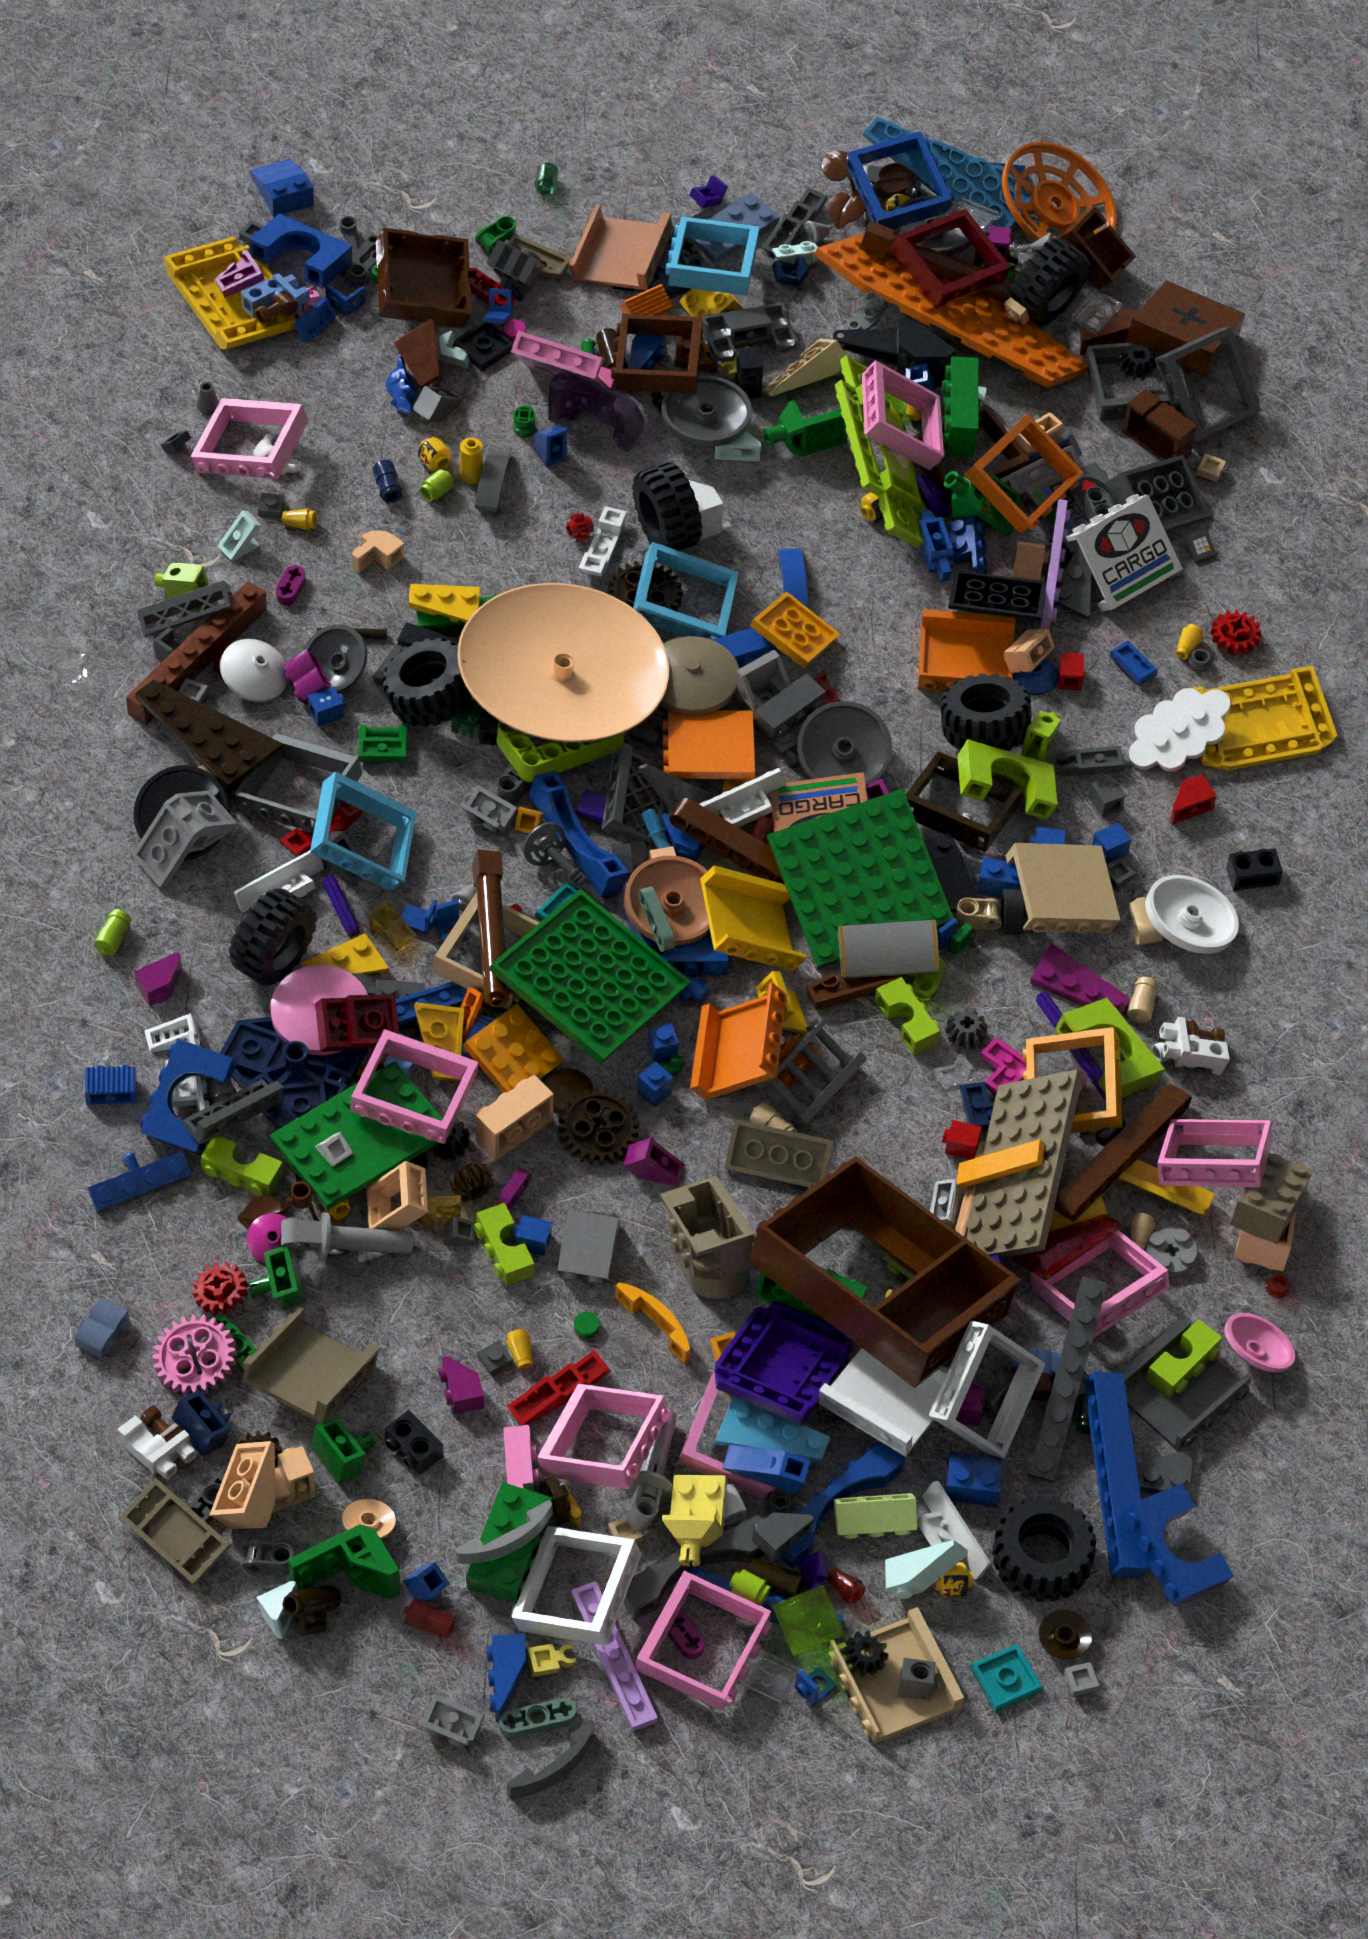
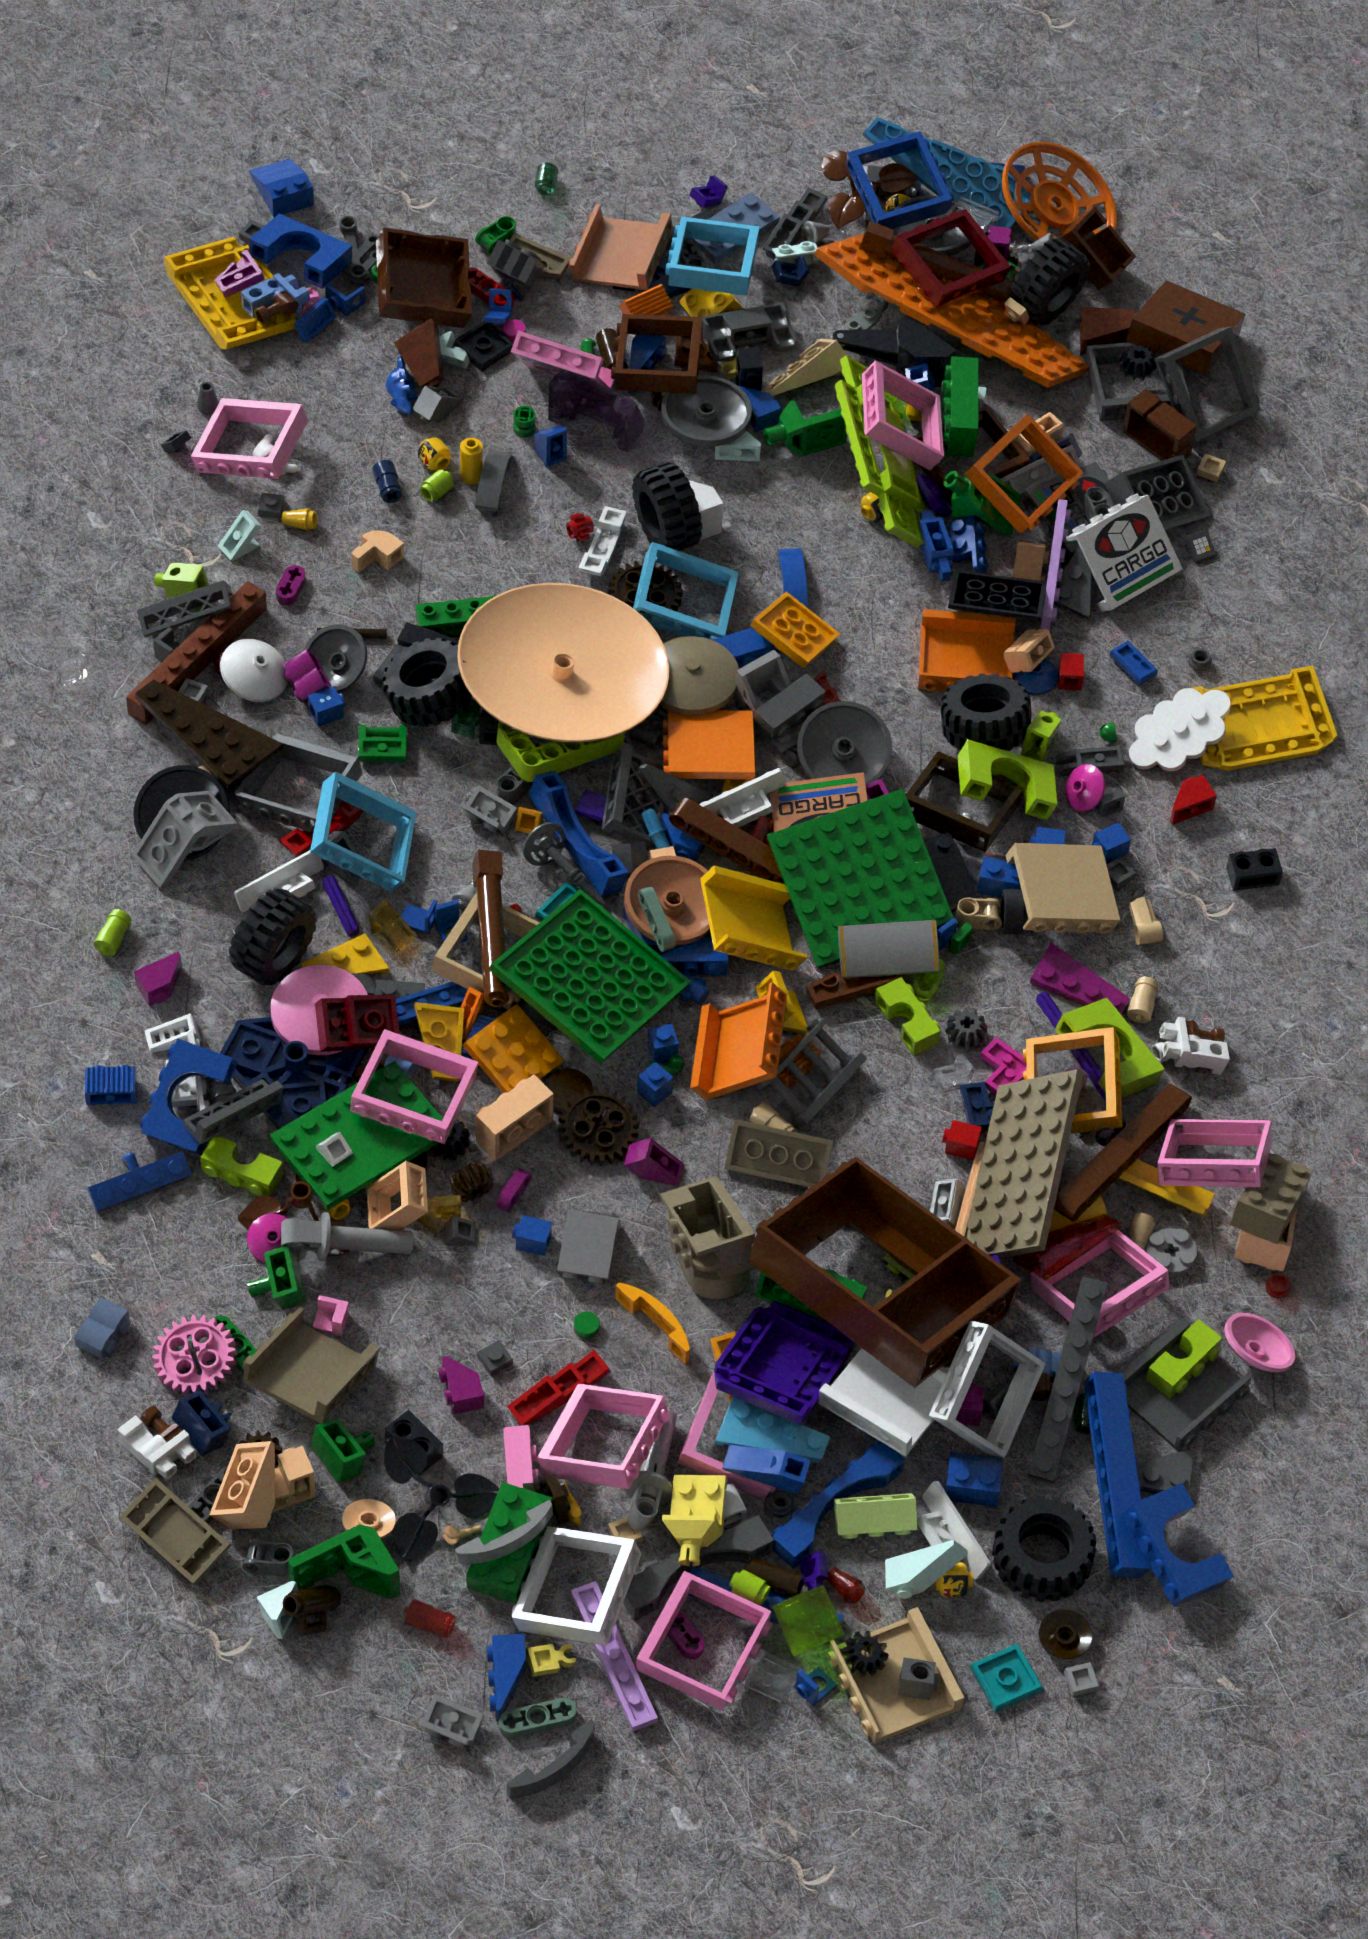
(220, 1288): red gear -> none
(331, 1315): none -> bright pink panel
(414, 1533): none -> black plant
(426, 1582): blue brick -> none
(450, 601): yellow wing -> none
(453, 1536): none -> light nougat hand
(511, 1262): lime arch -> none
(520, 1347): yellow cone -> none
(764, 409): none -> blue slope
(781, 1532): dark grey slope -> none
(1000, 1164): light orange tile -> none
(1091, 791): none -> dark pink dish
(1096, 312): clear plate -> none
(1108, 732): none -> green hinge
(1189, 640): yellow cone -> none
(1191, 914): white dish -> none
(1235, 632): red gear -> none

